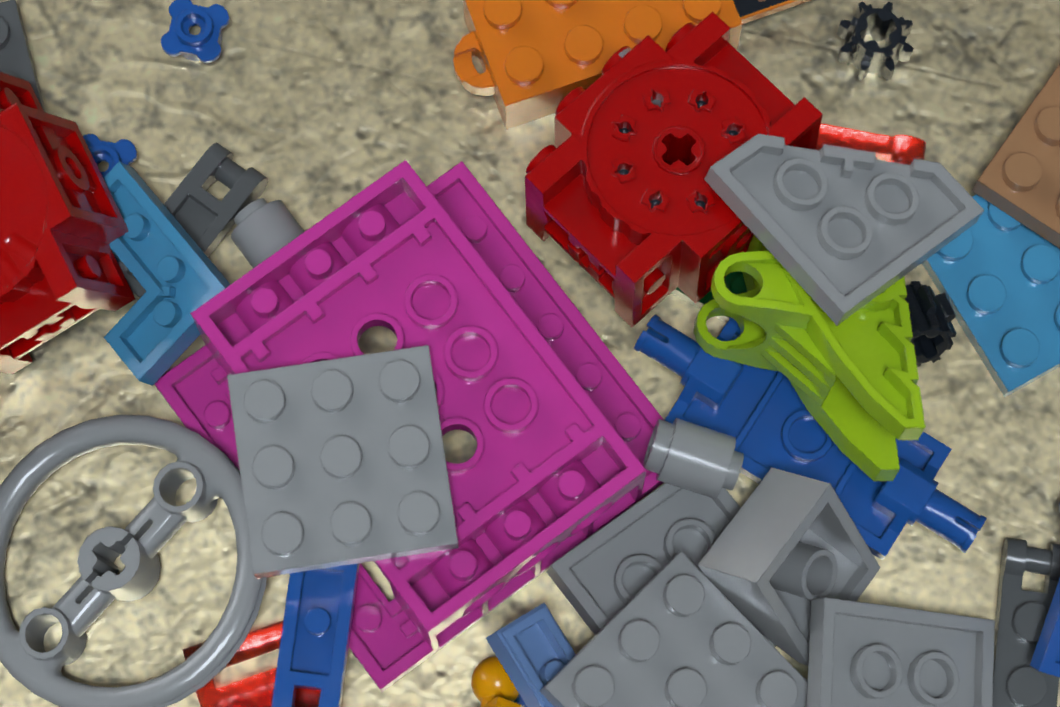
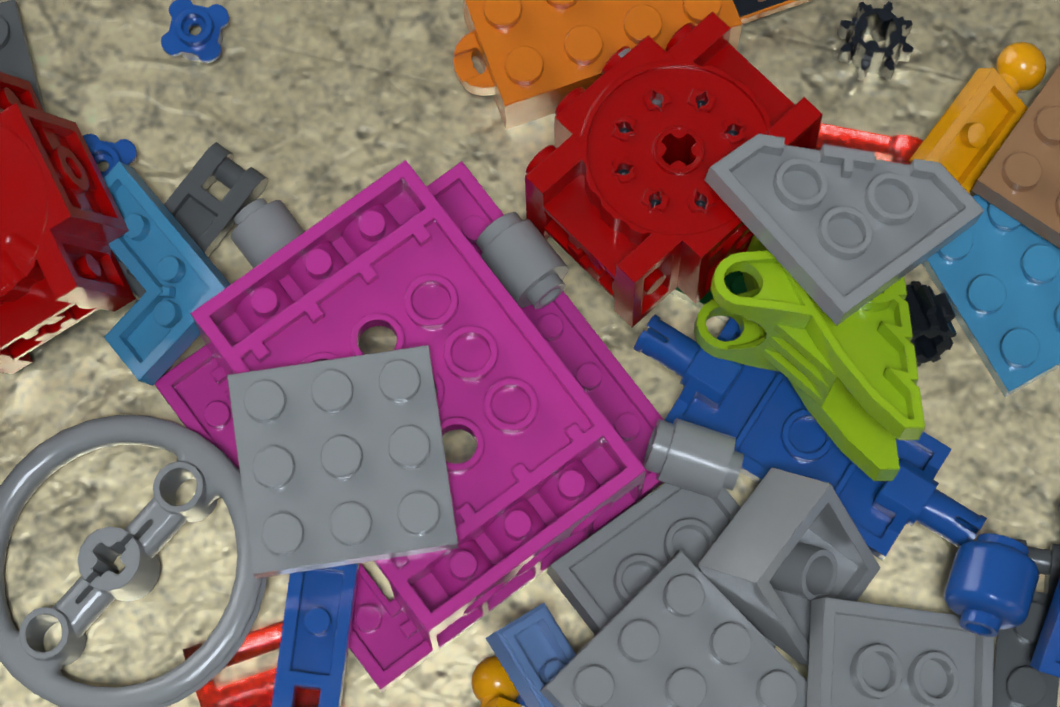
(523, 261): none -> light grey brick
(983, 114): none -> light orange plate
(991, 584): none -> blue head

